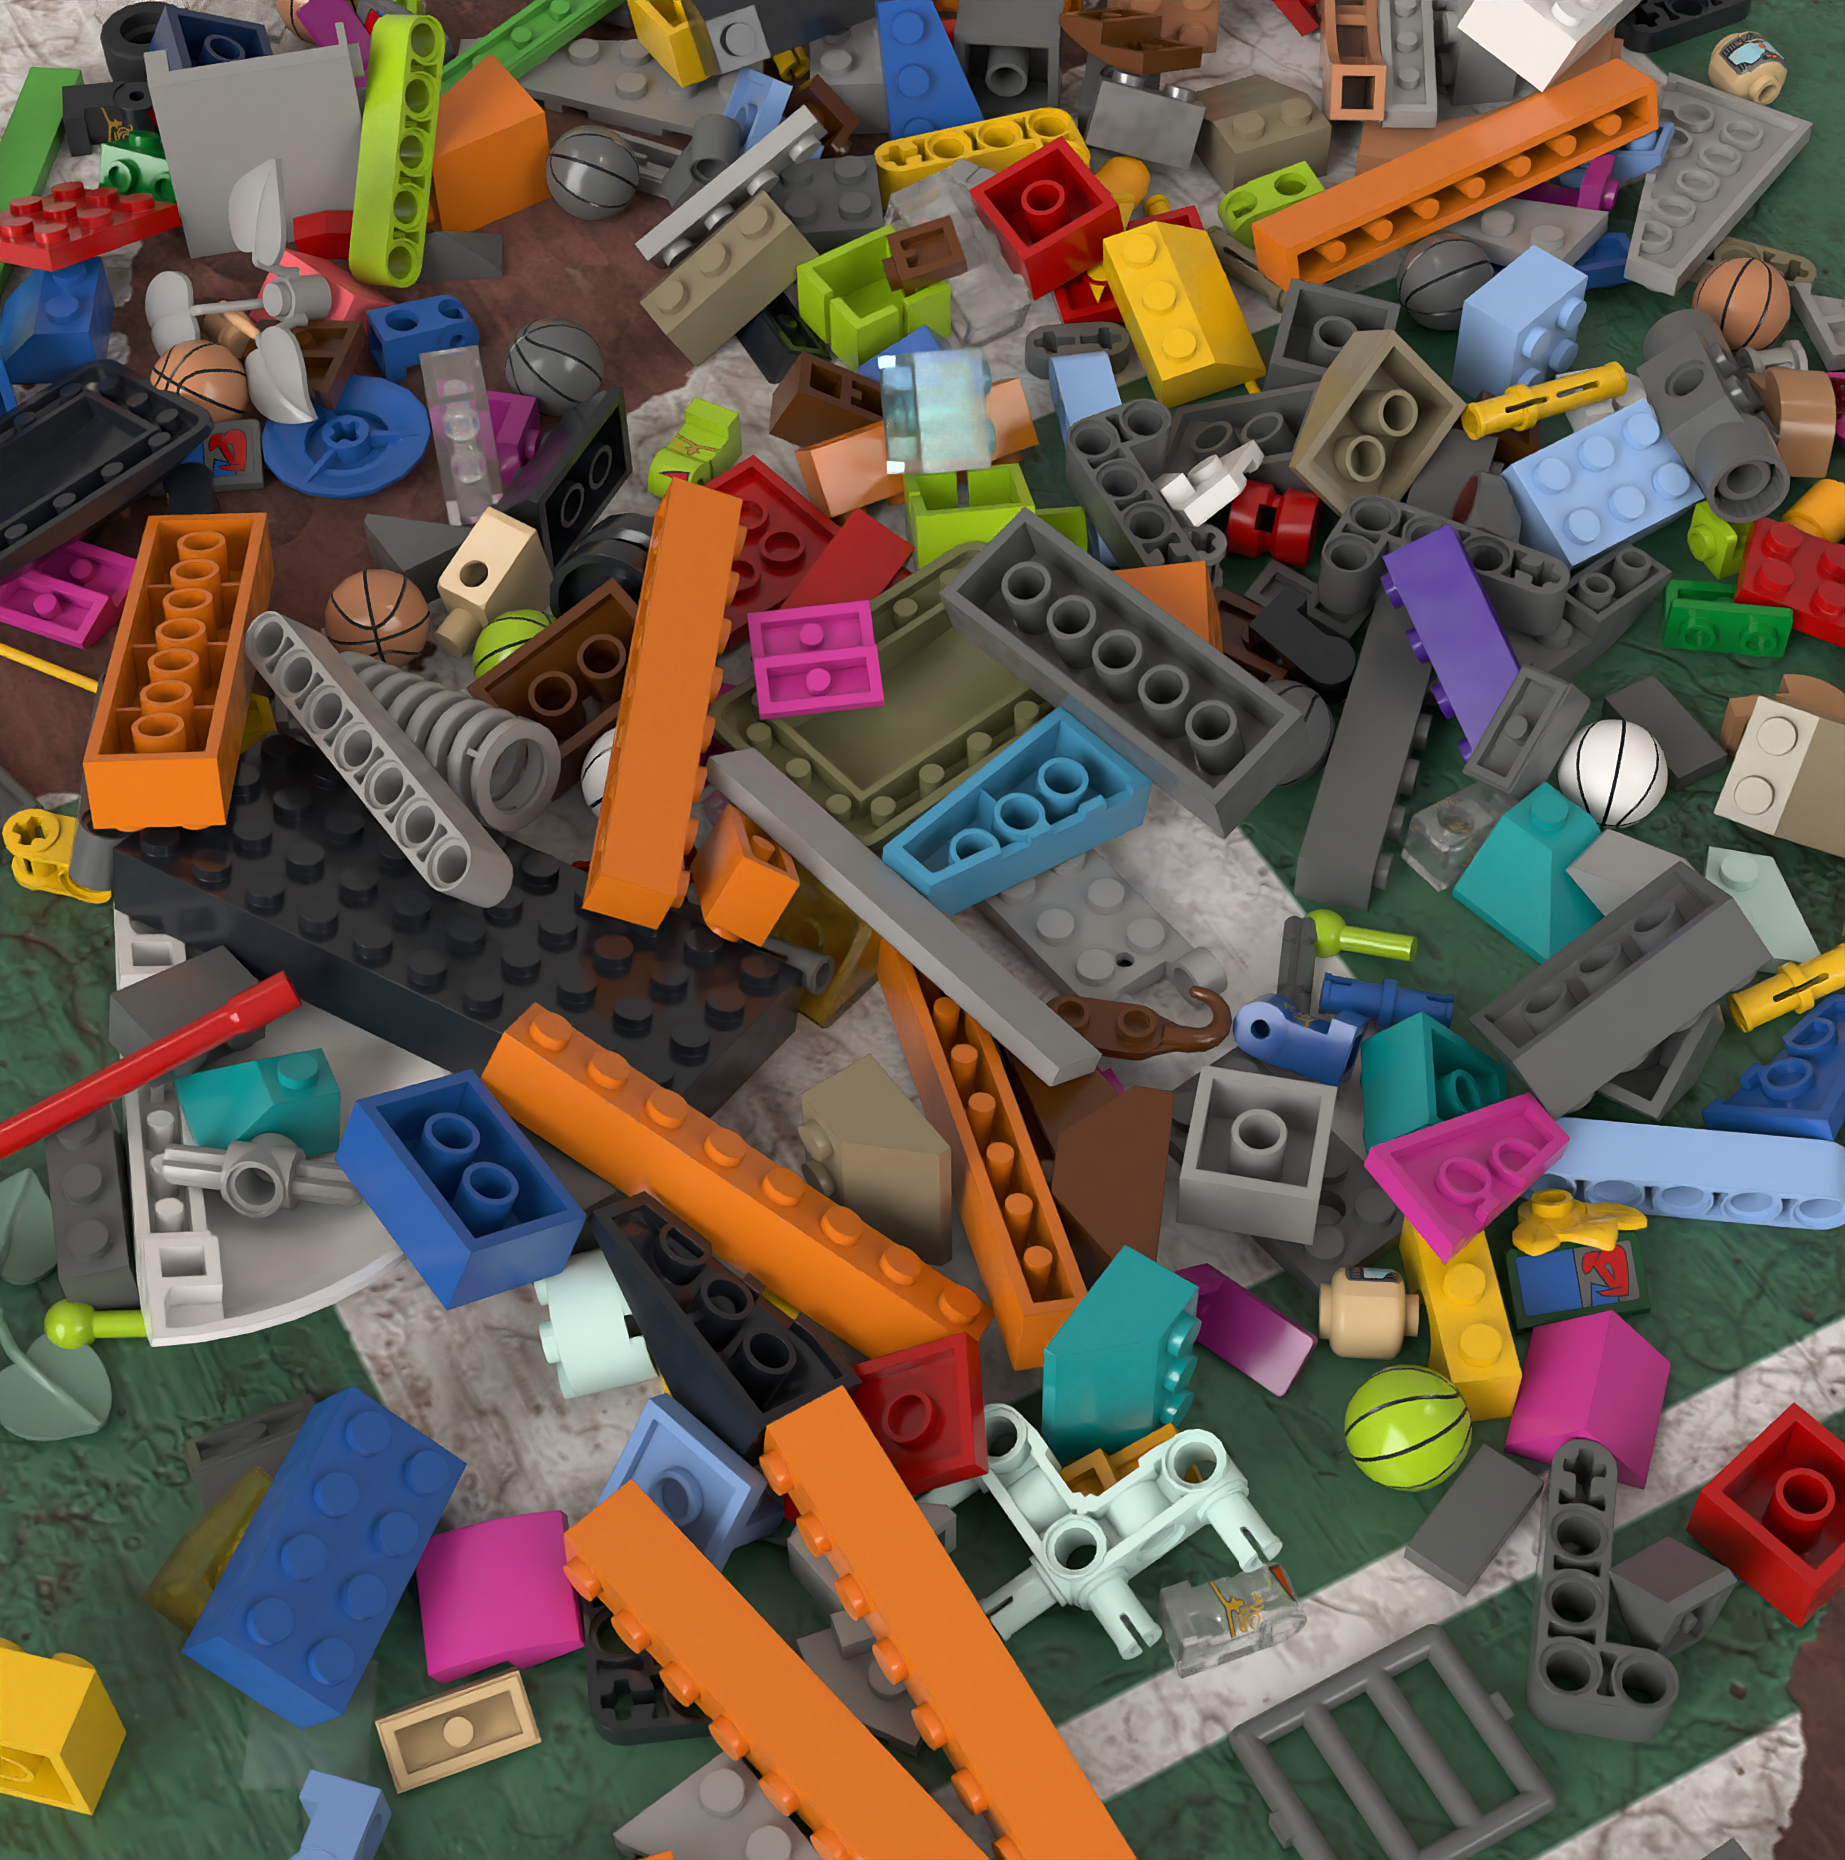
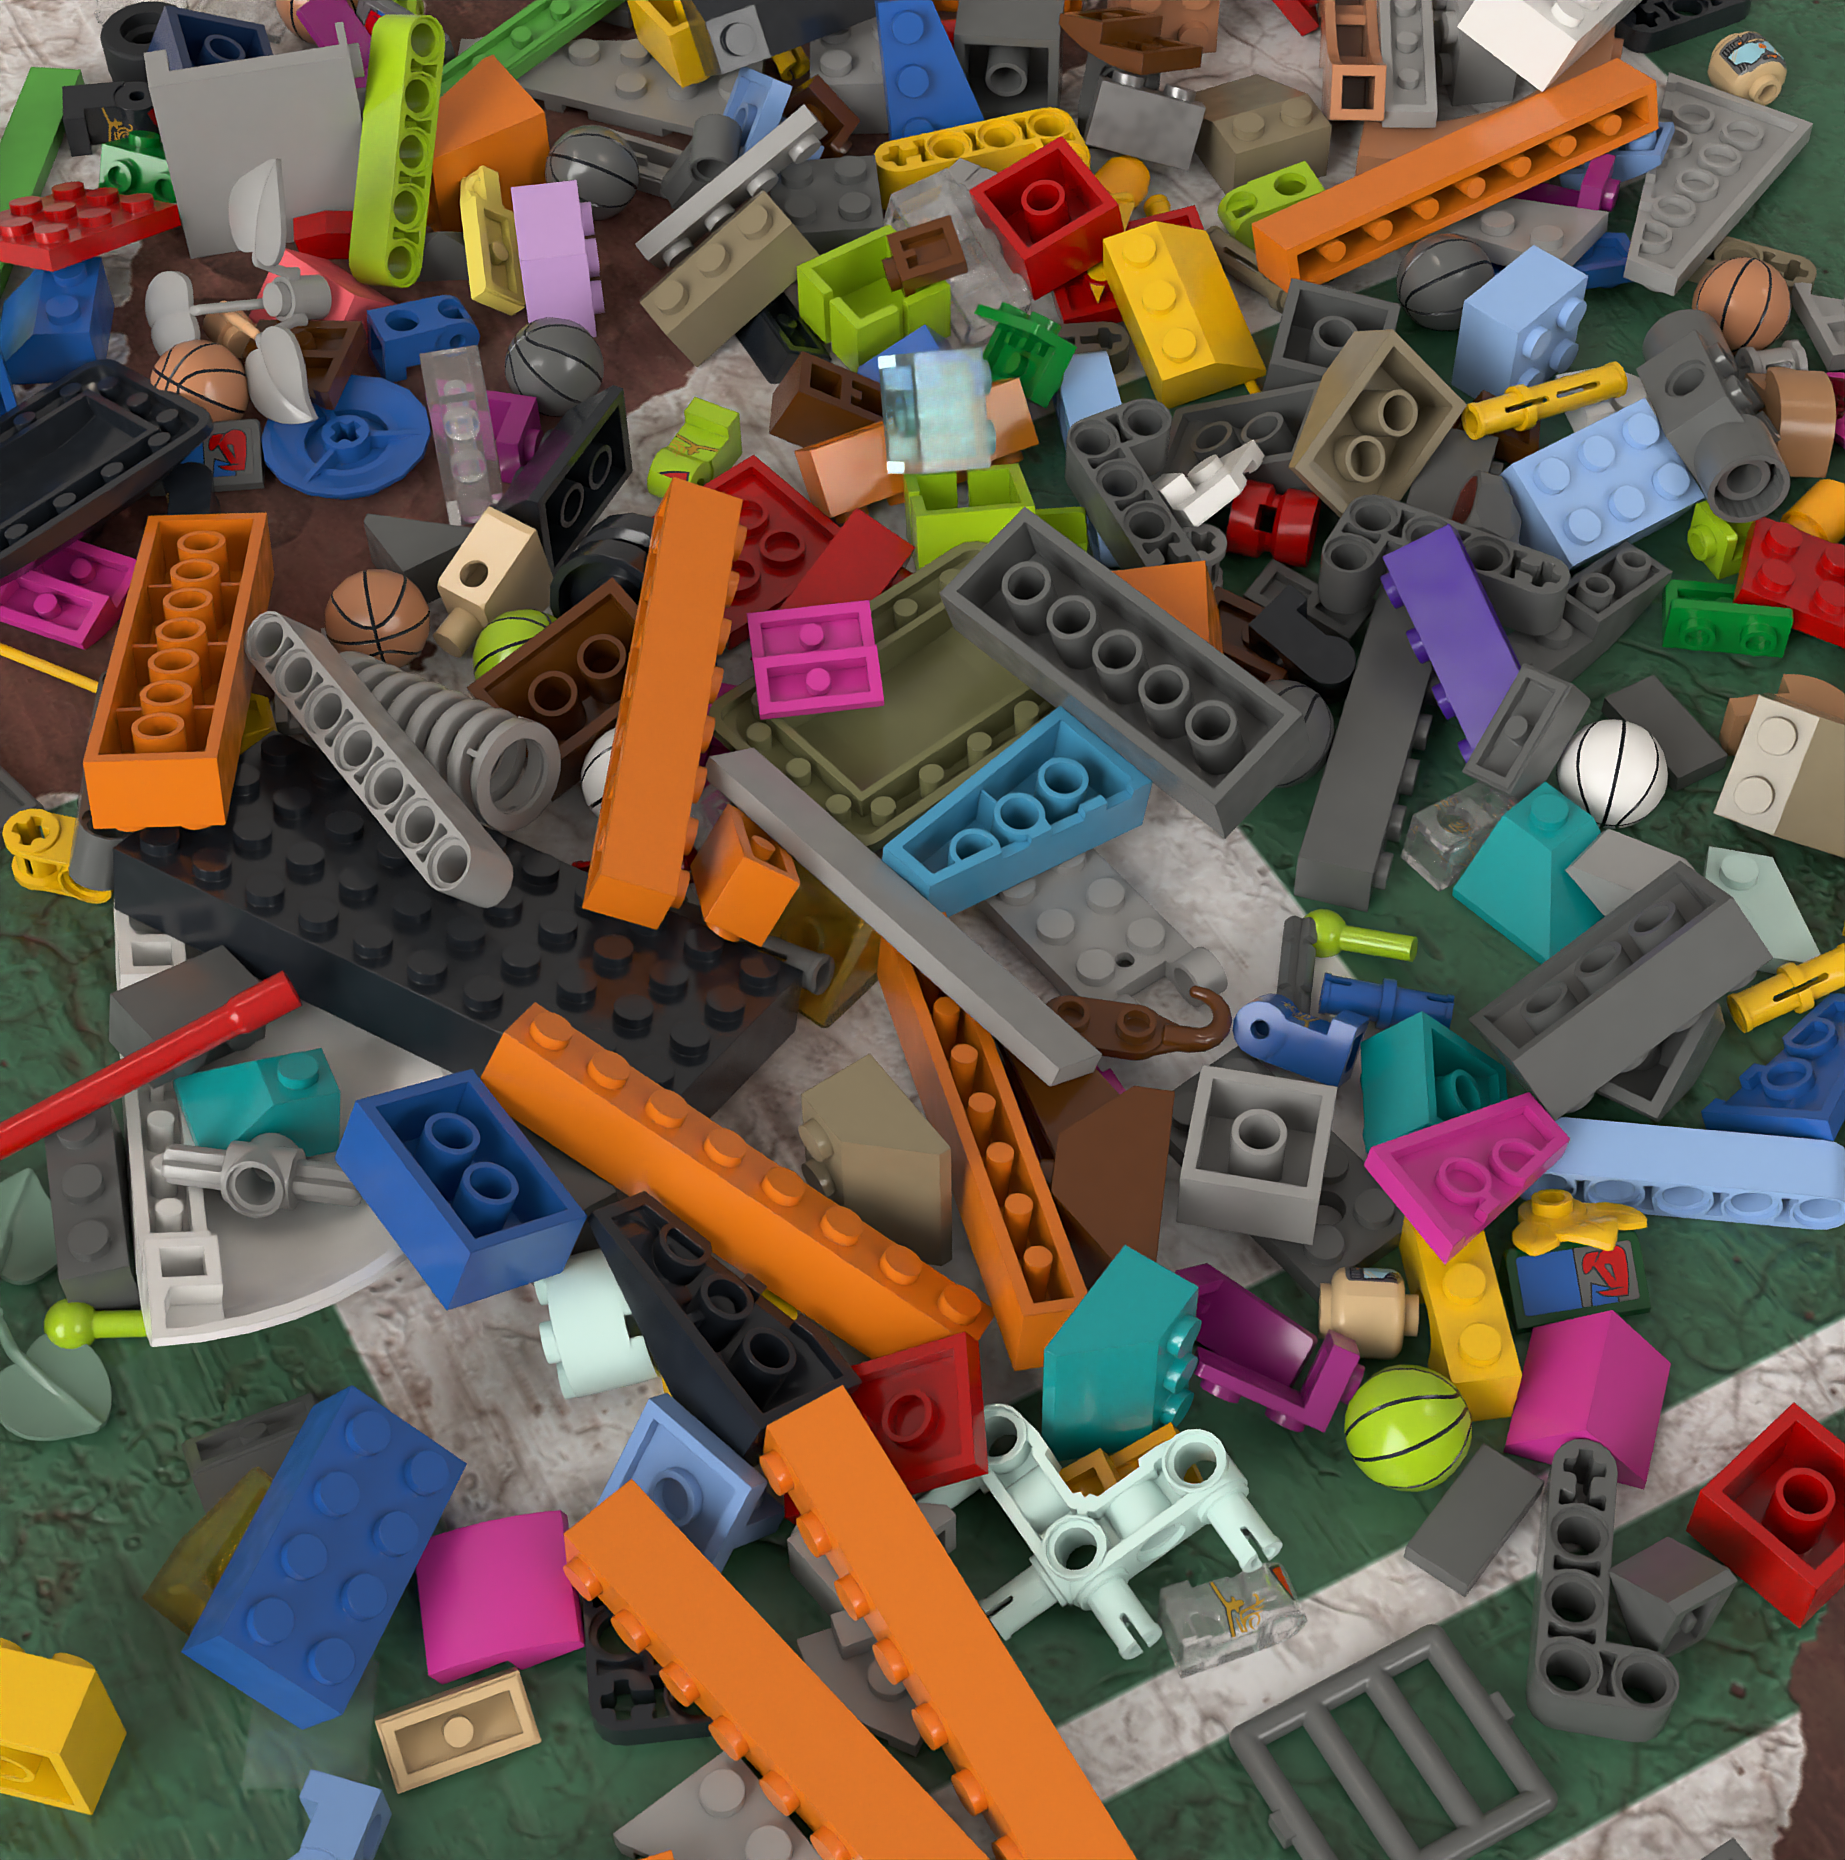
(490, 243): none -> light yellow hinge
(555, 254): none -> lavender brick
(1027, 350): none -> green bracket
(1331, 1380): none -> magenta bracket

